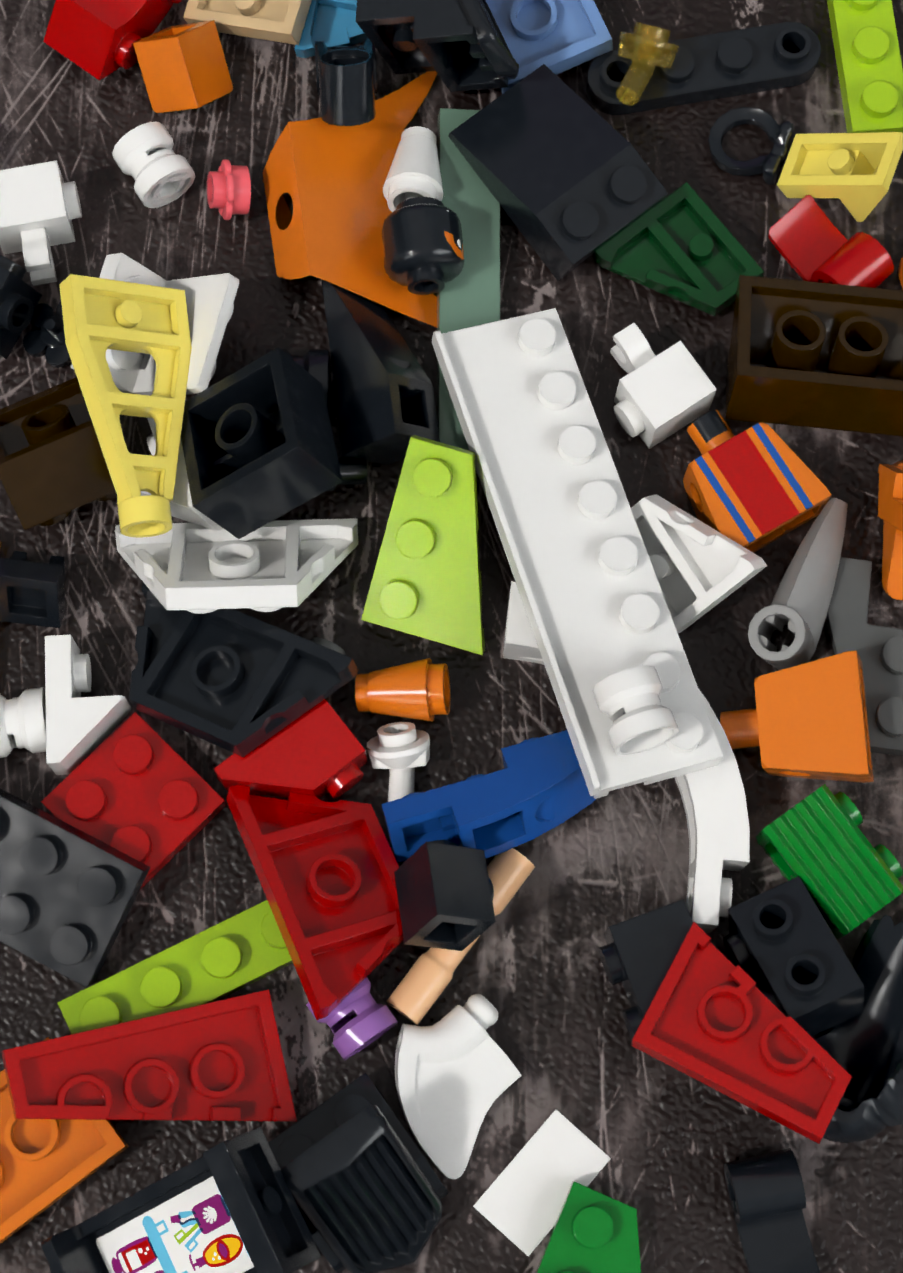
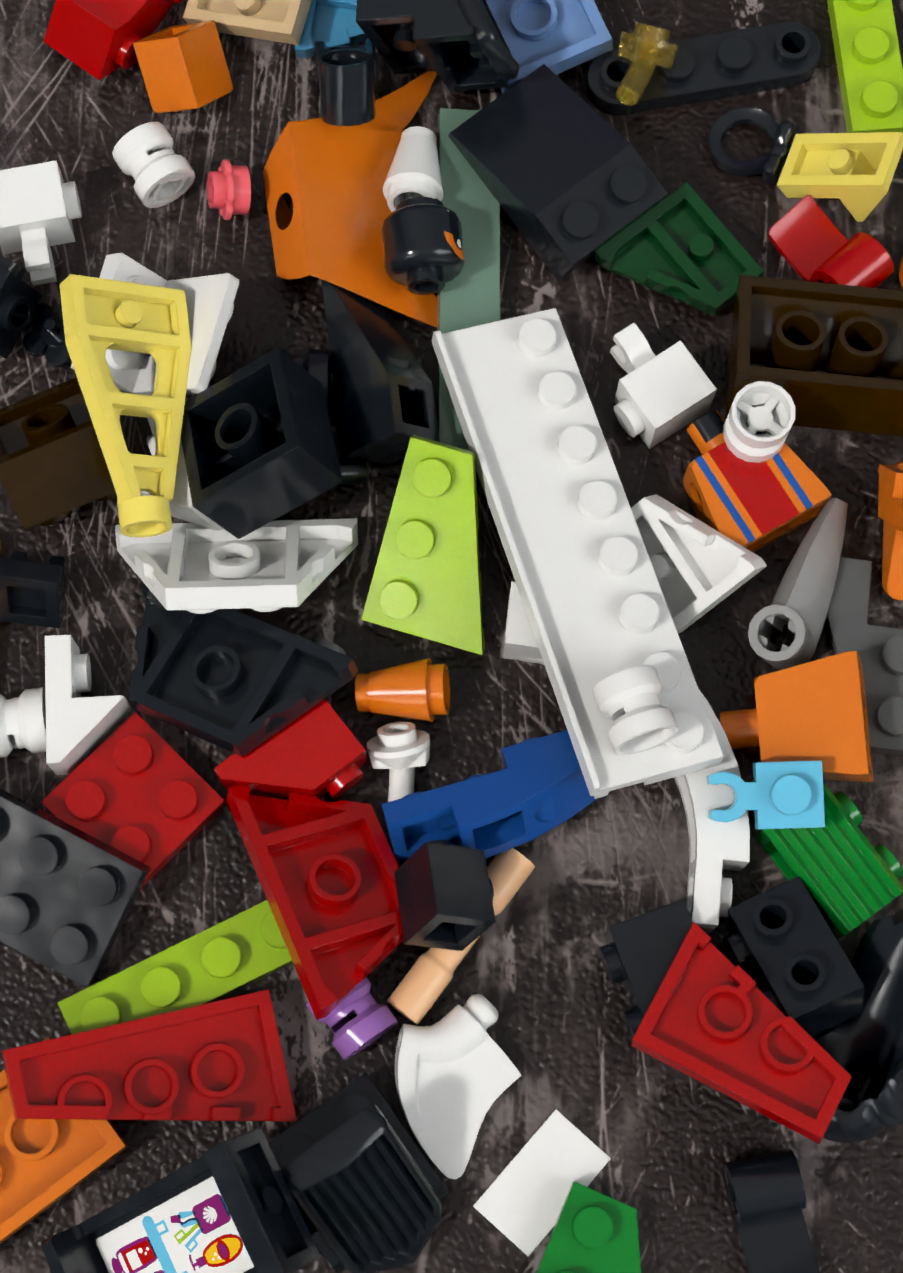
(764, 409): none -> white wheel
(780, 795): none -> medium azure plate

